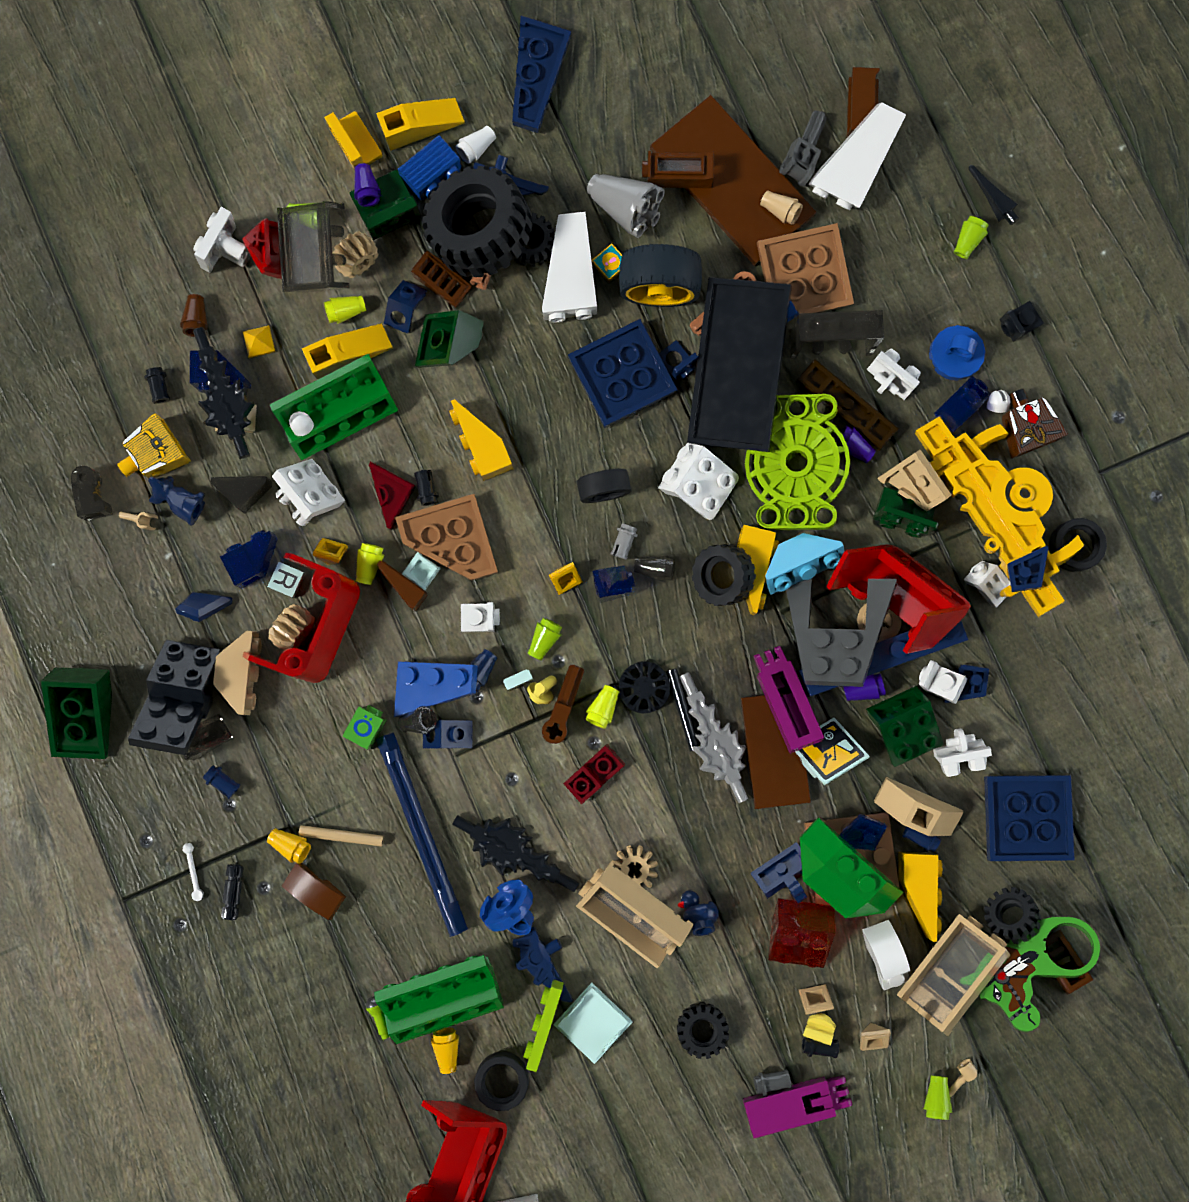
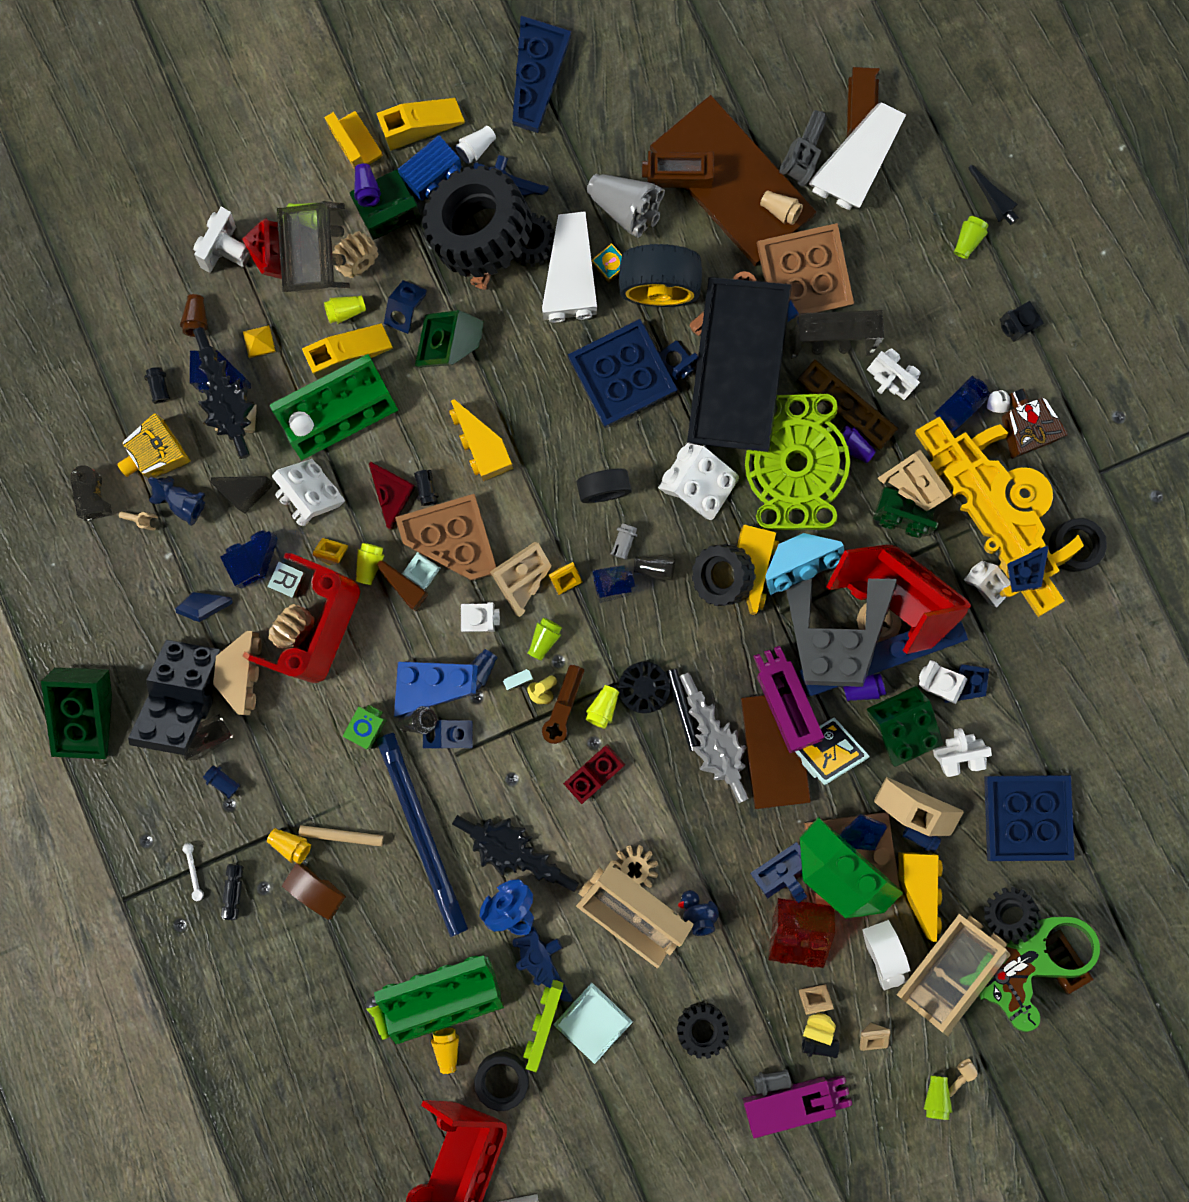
(422, 265): reddish brown slope -> none
(521, 576): none -> tan wing
(957, 352): blue tile -> none

